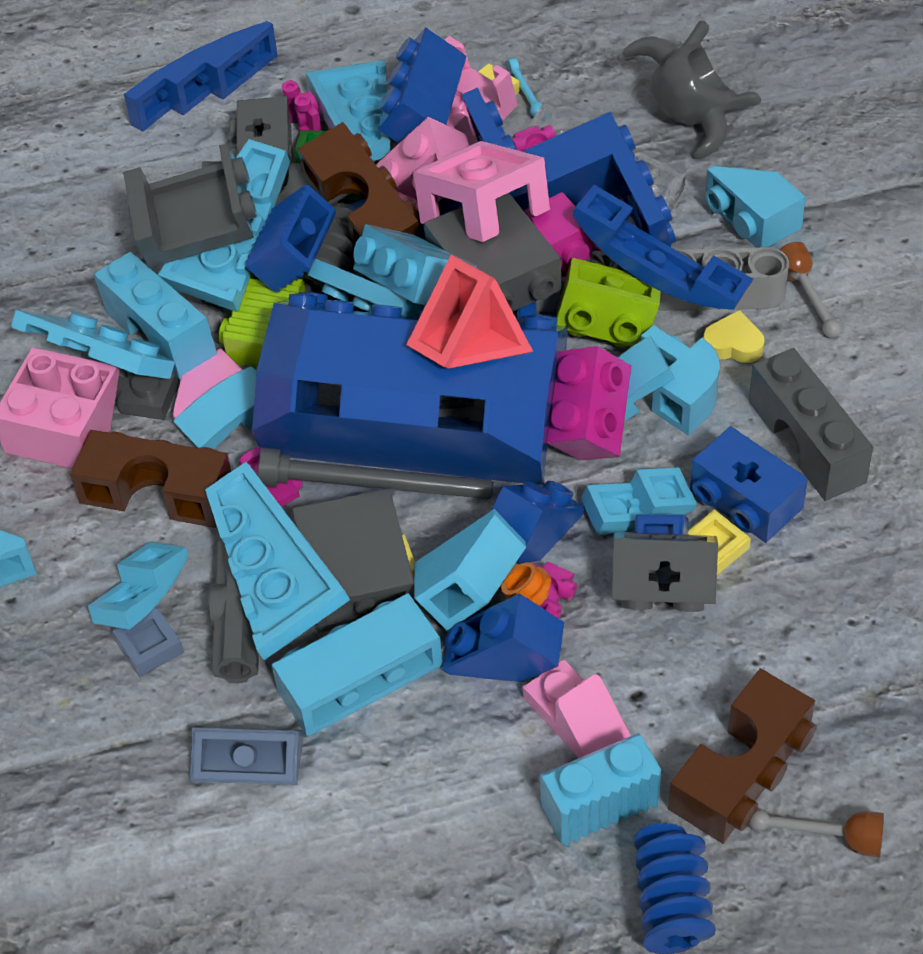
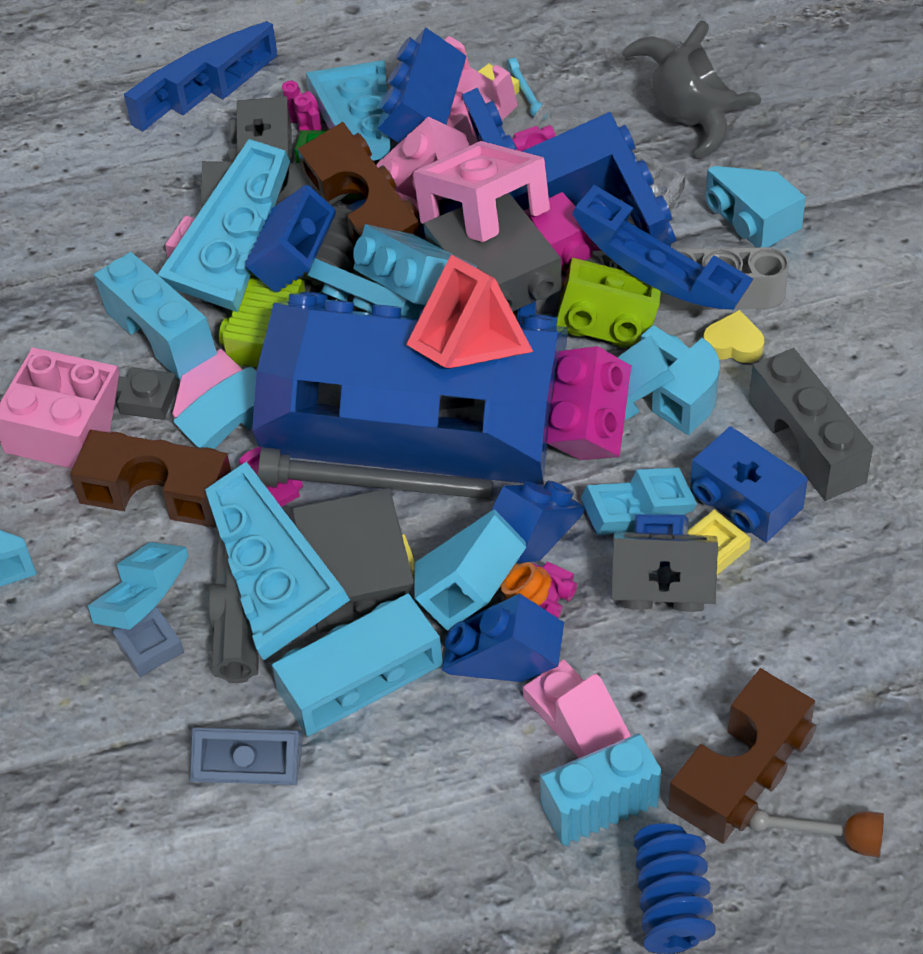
(103, 343): medium azure wing -> none
(190, 210): dark grey panel -> none
(799, 266): hinge -> none

